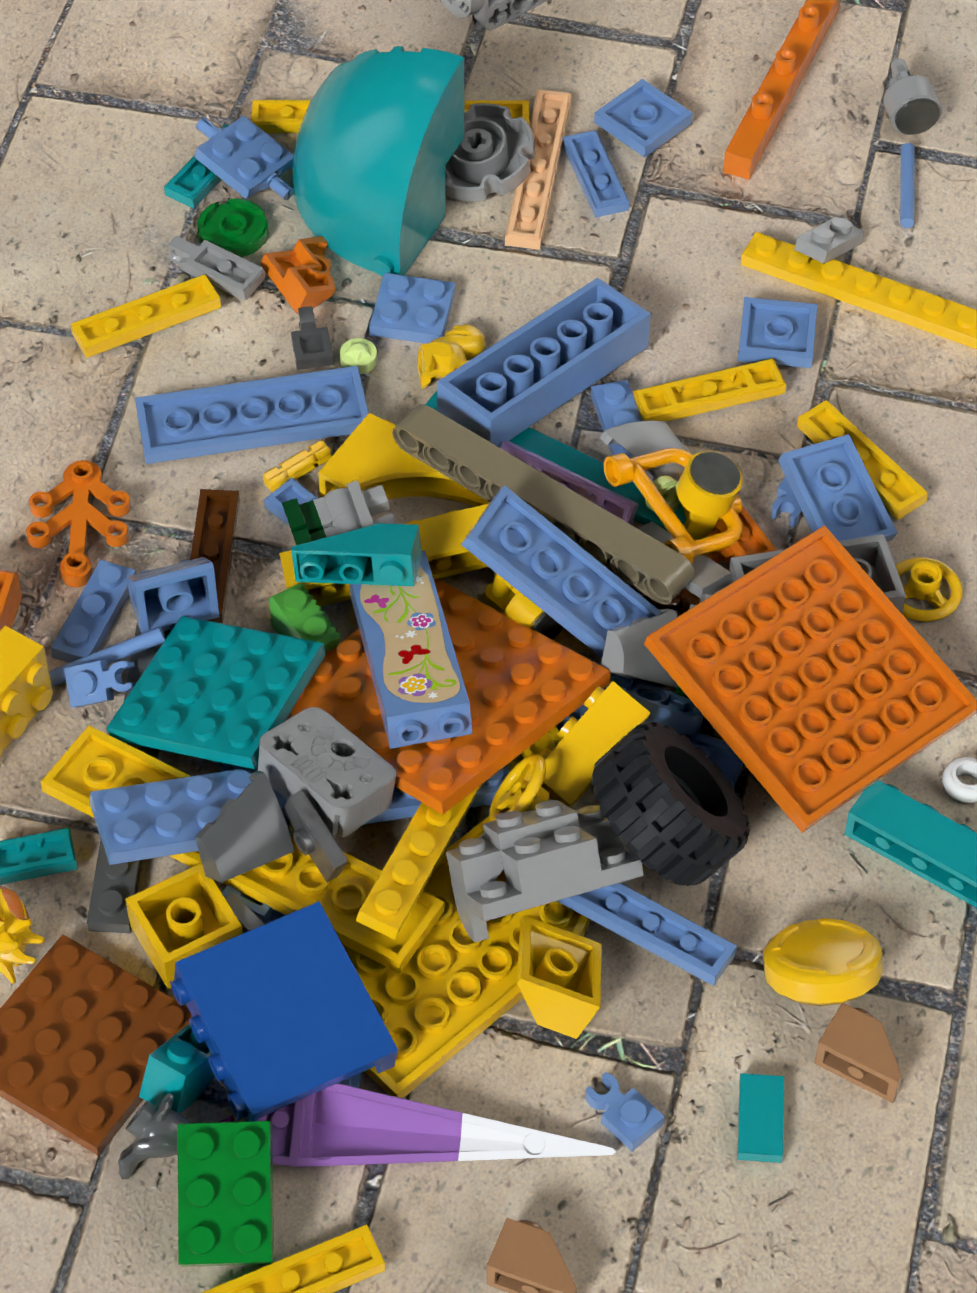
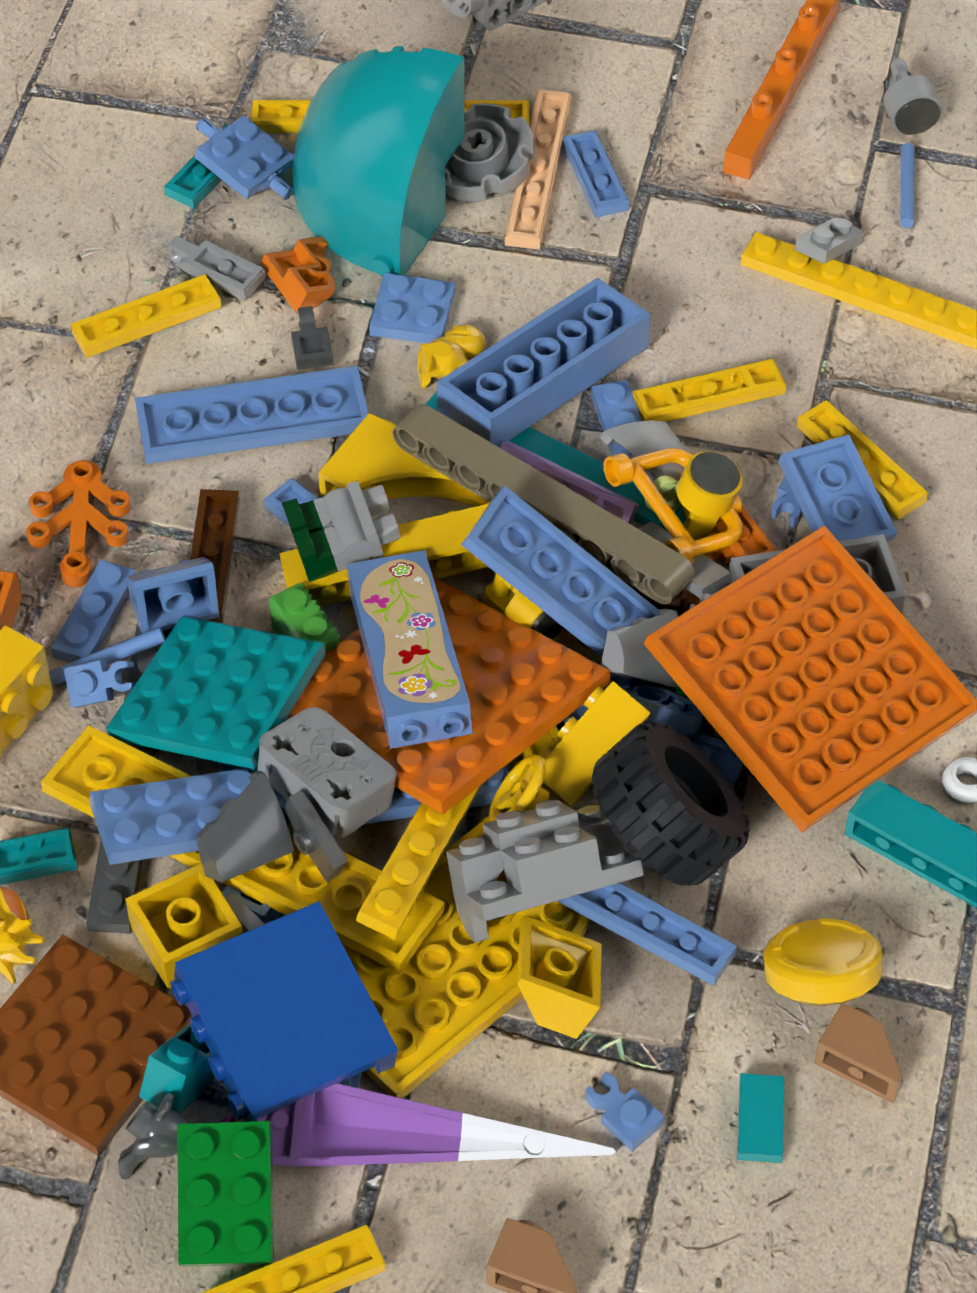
(234, 226): green tile -> none
(297, 465): yellow axle -> none
(358, 353): yellowish green tile -> none
(362, 556): teal slope -> none
(643, 118): medium blue plate -> none
(777, 331): medium blue plate -> none
(925, 585): yellow piece -> none

